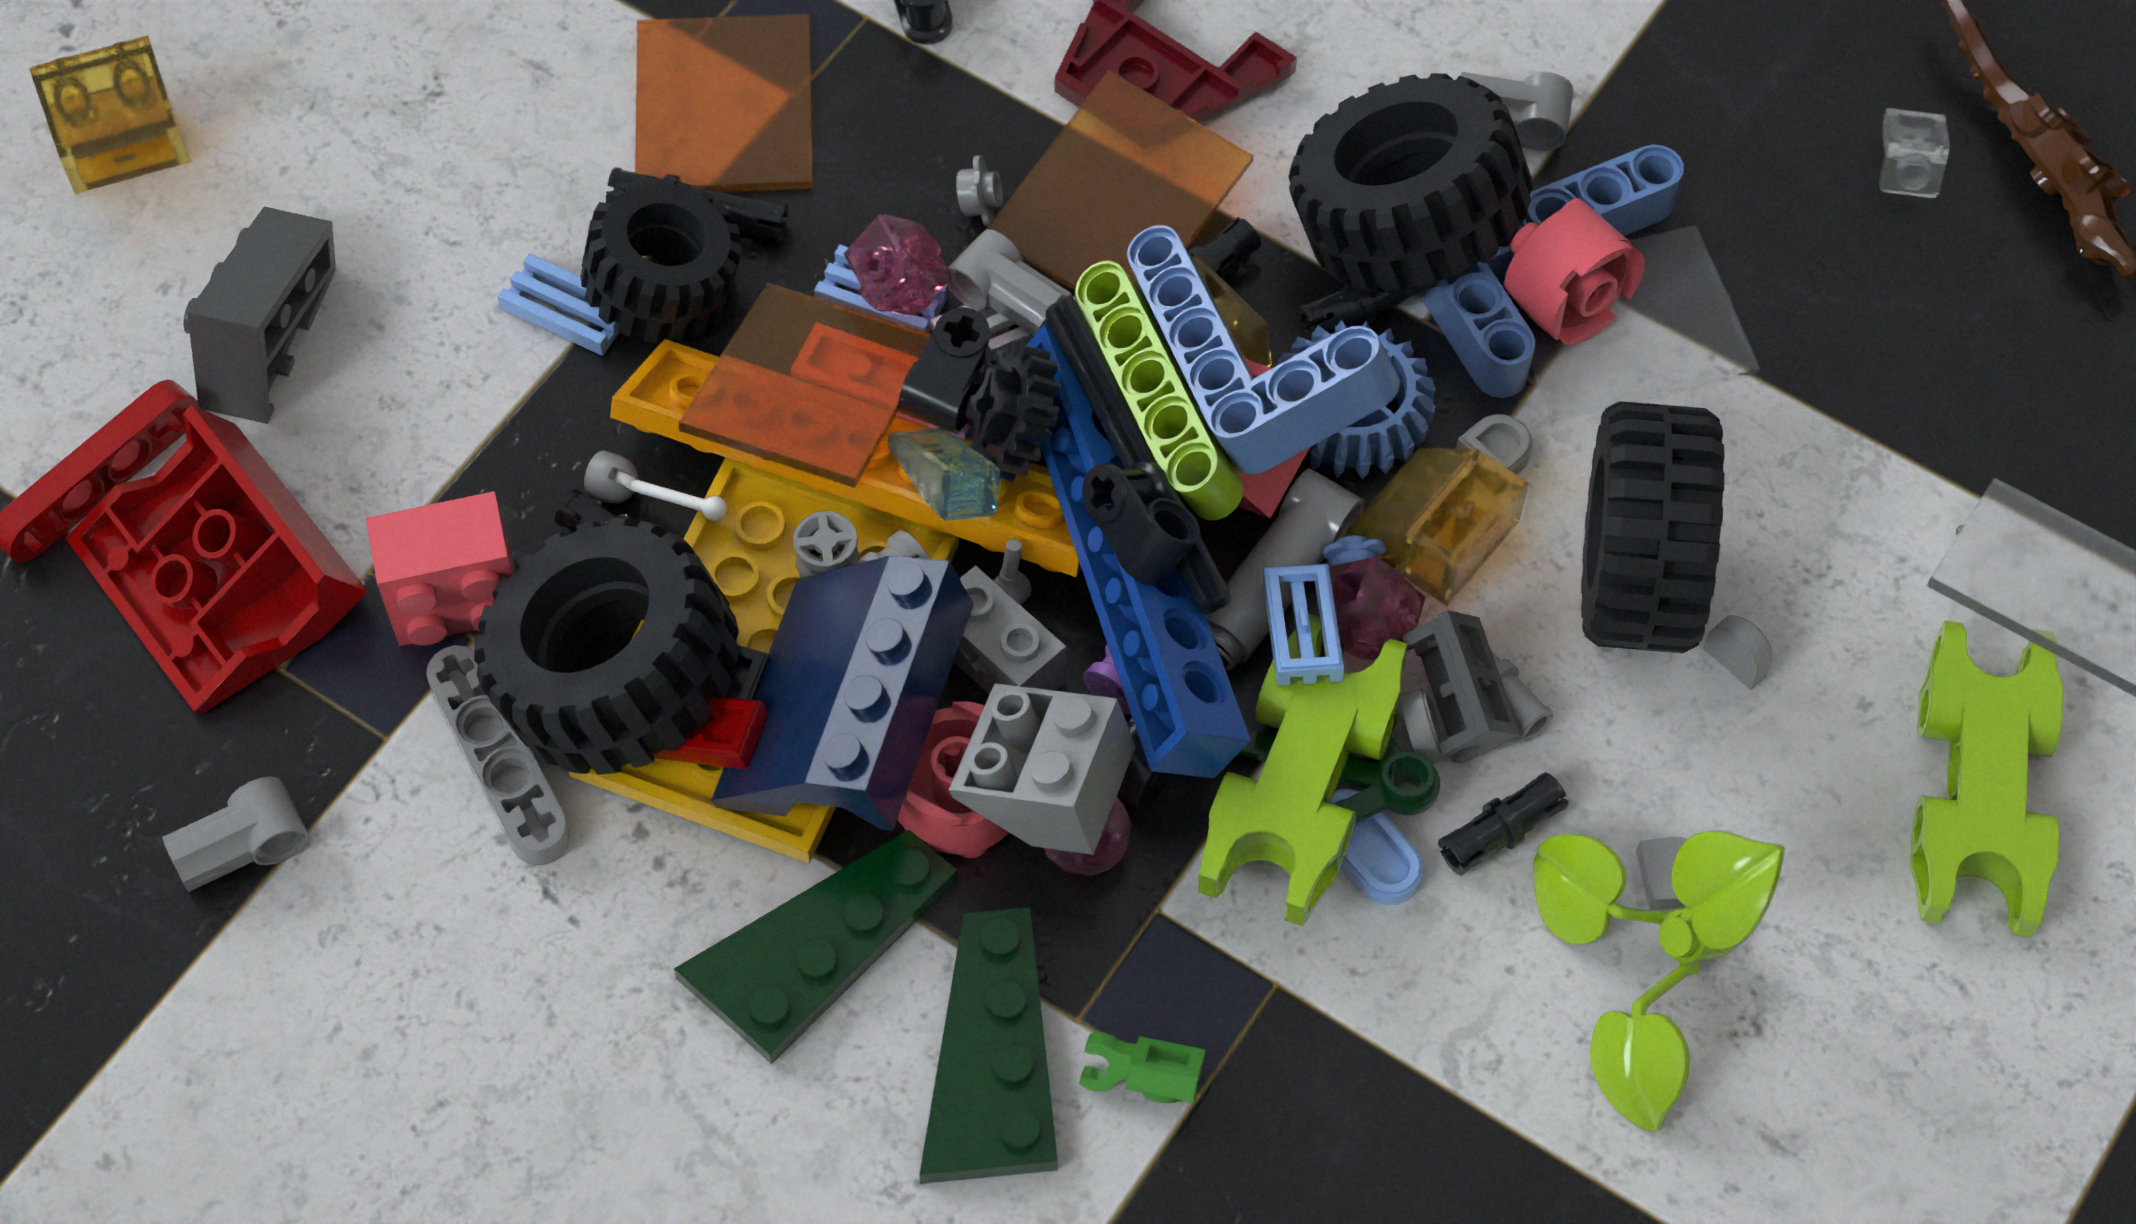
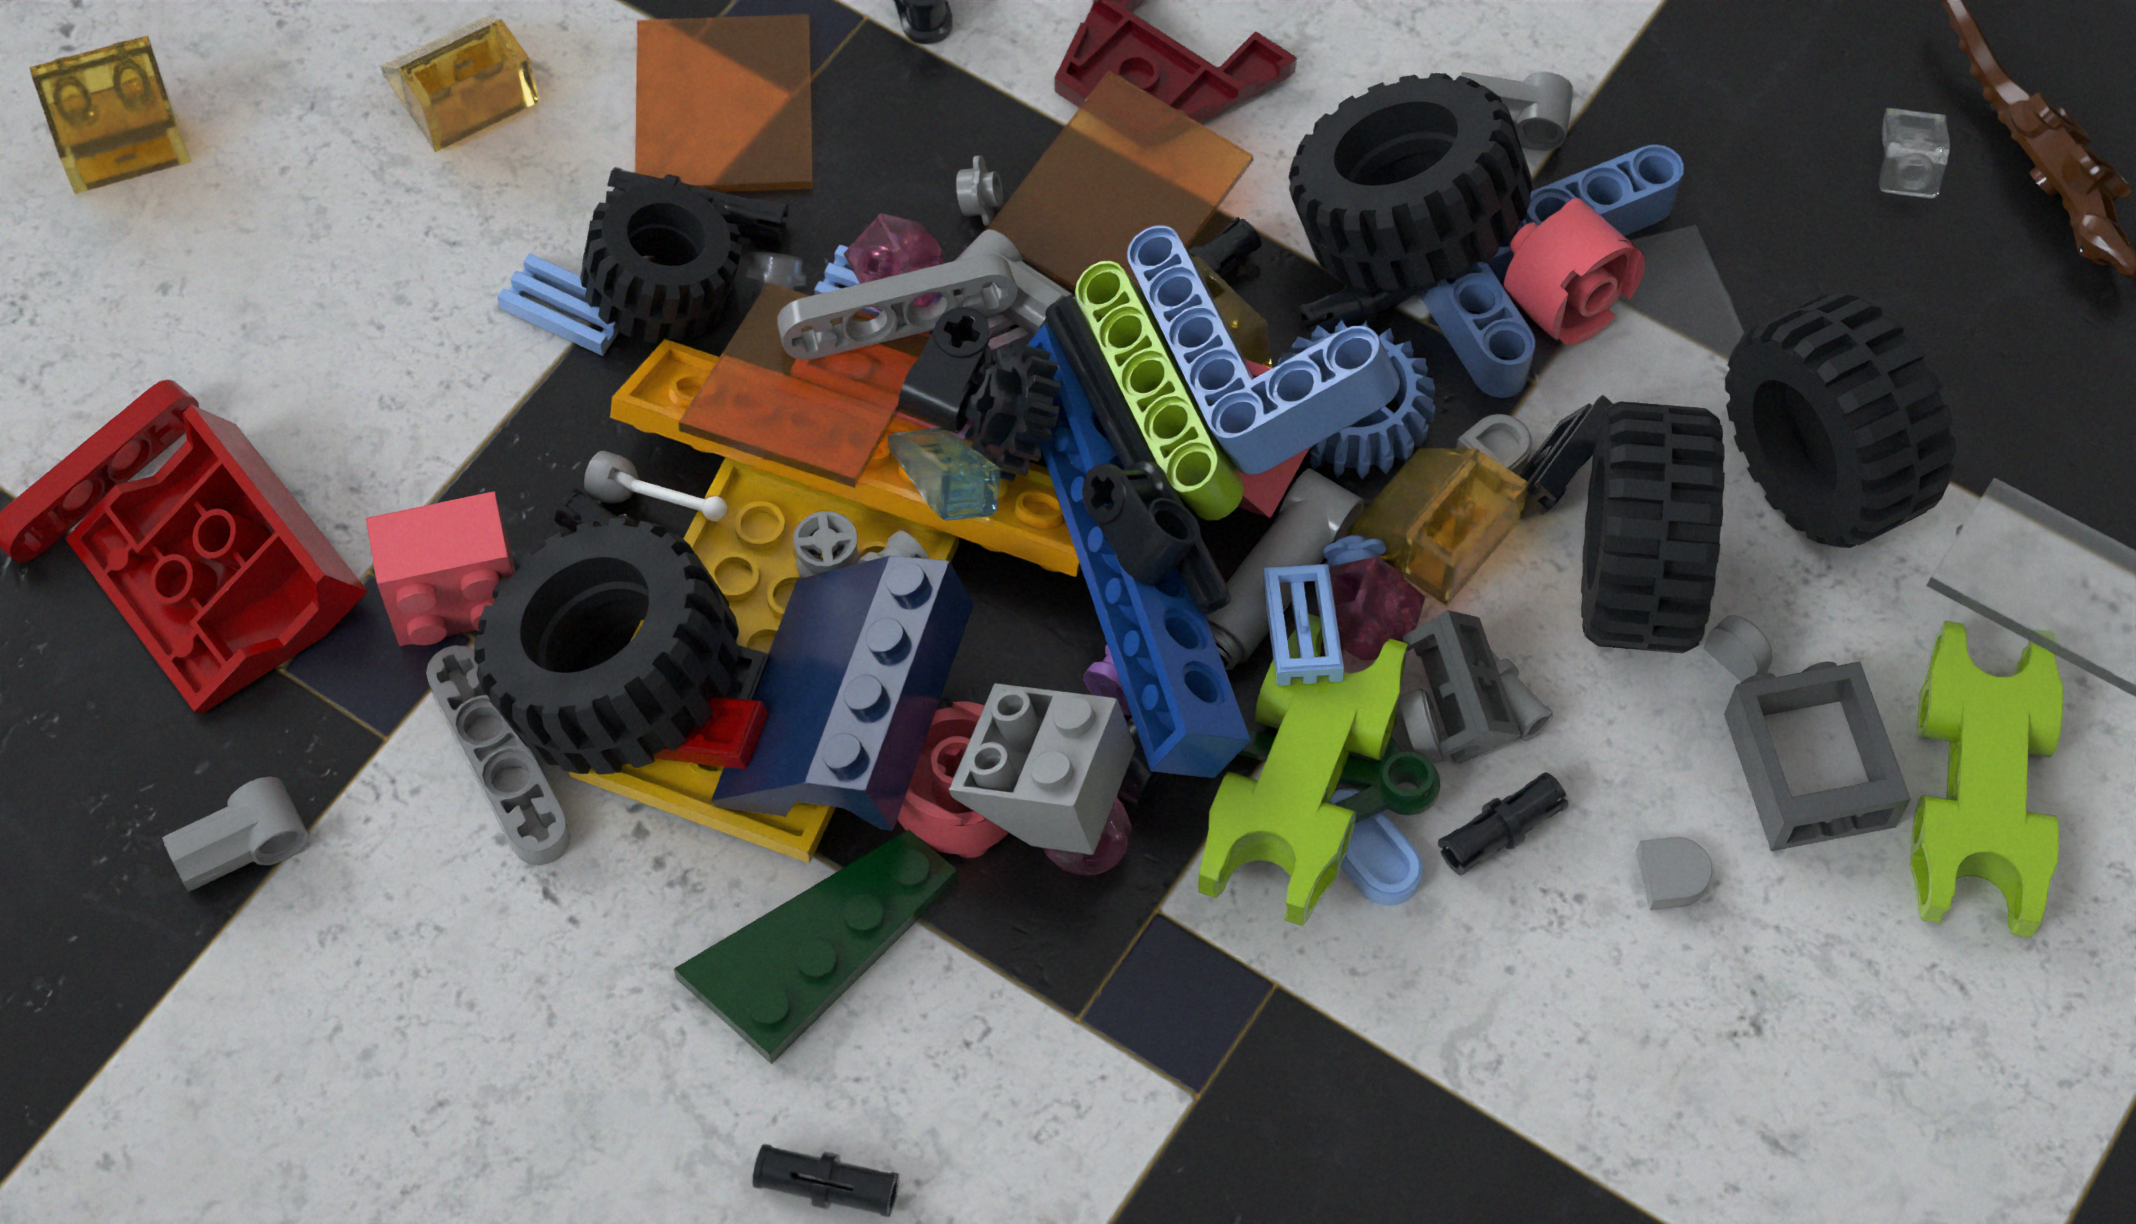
(254, 309): dark grey wedge -> none
(463, 81): none -> clear yellow slope
(777, 270): none -> clear plate
(780, 1172): none -> black pin
(896, 299): none -> light grey beam
(992, 1069): dark green wing -> none
(1006, 641): light grey brick -> none
(1011, 579): light grey hand -> none
(1152, 1066): bright green plate -> none
(1561, 457): none -> black plate
(1726, 892): lime plant -> none
(1826, 813): none -> dark grey window
(1840, 420): none -> black tyre

